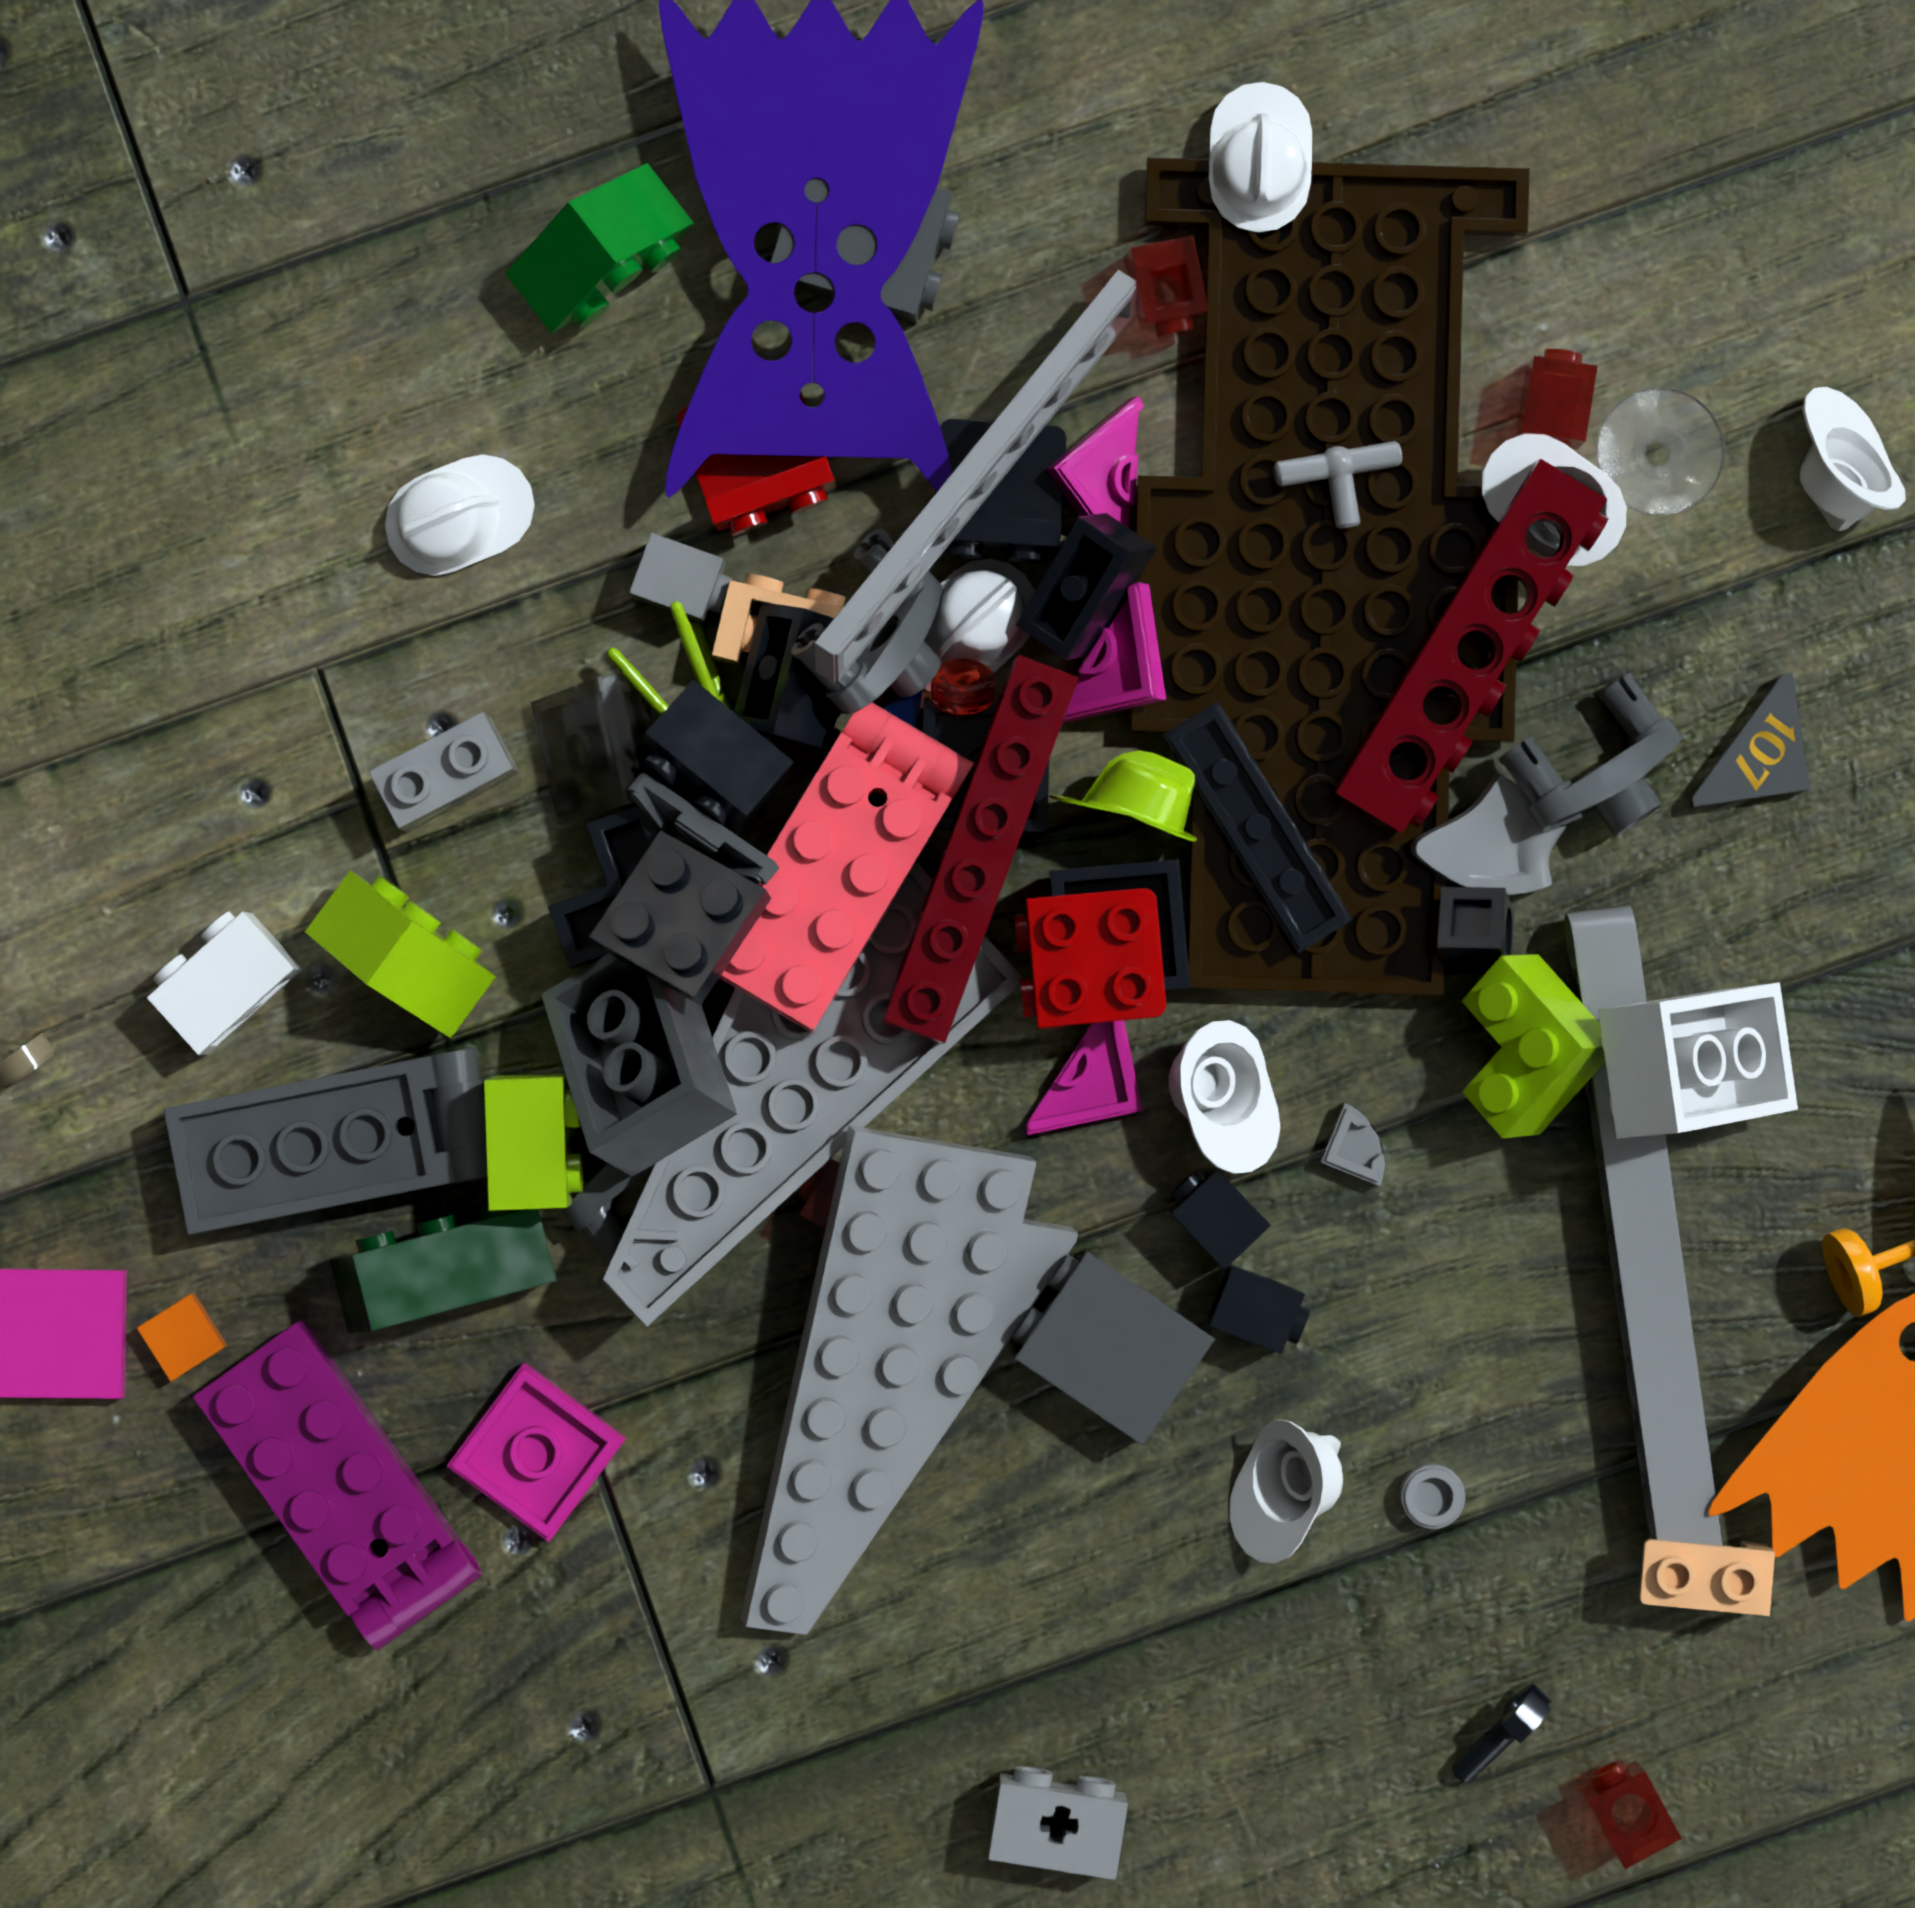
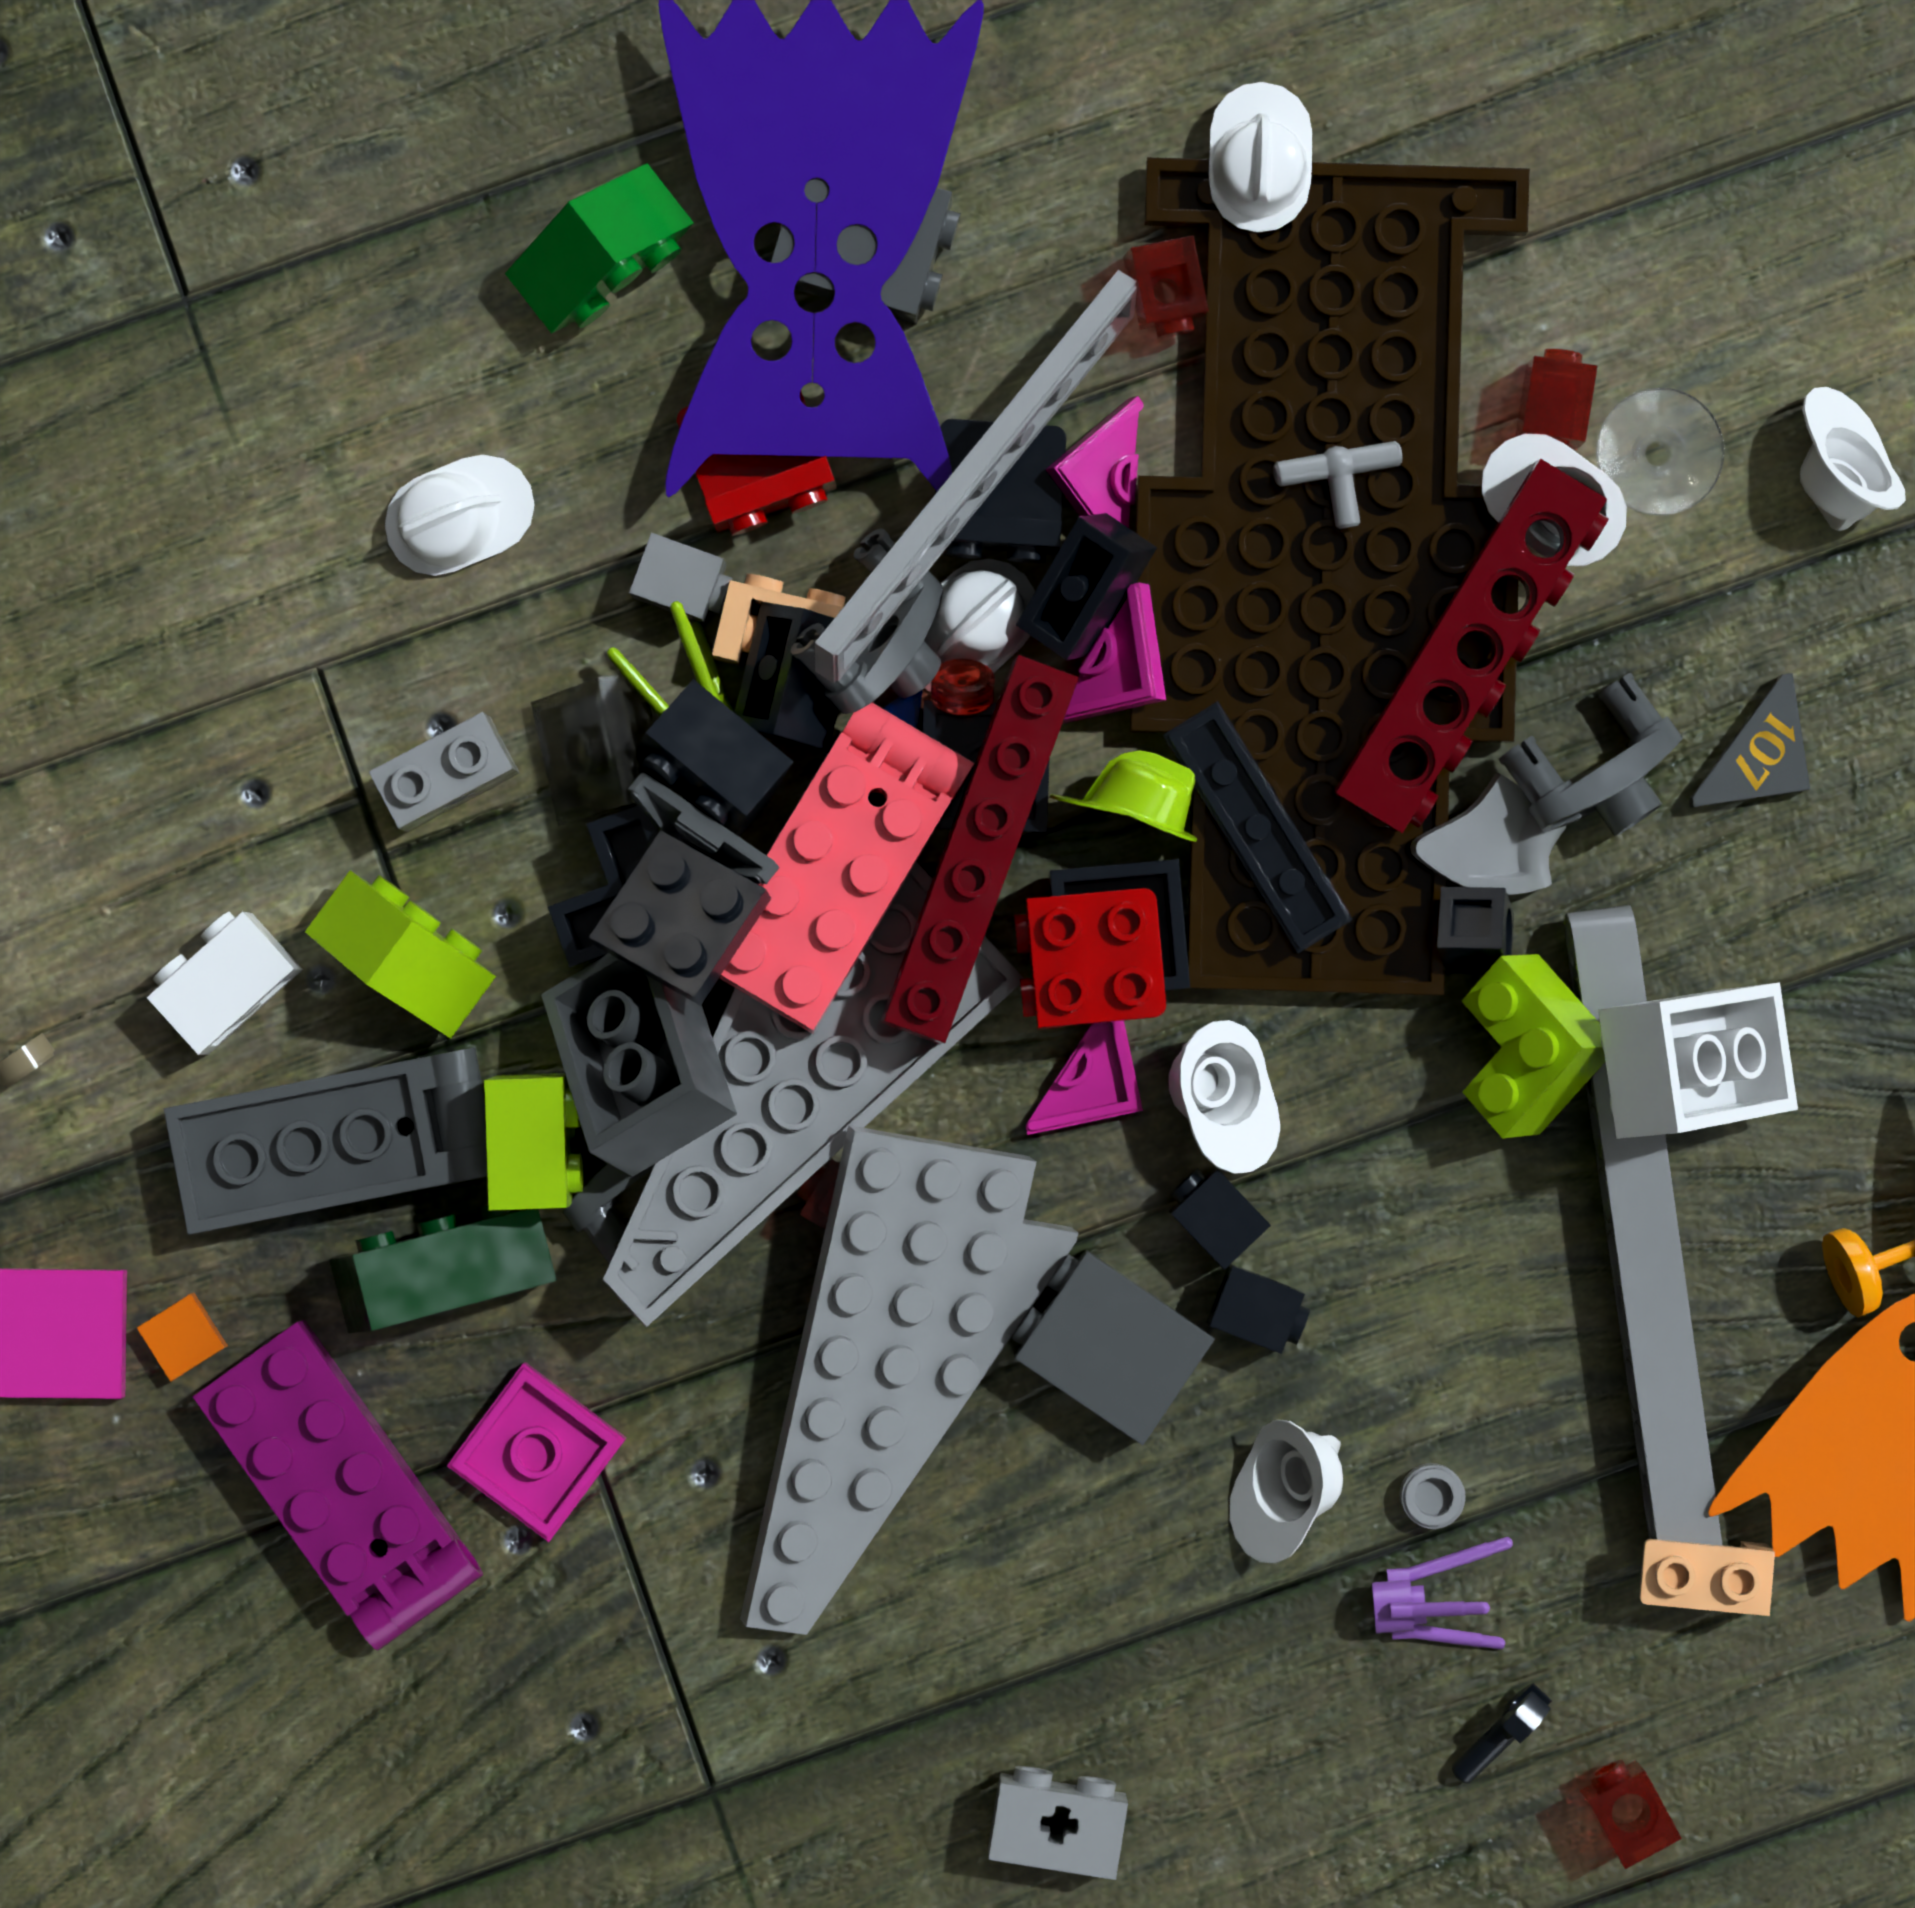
(1355, 1147): light grey tile -> none
(1403, 1606): none -> medium lavender plant

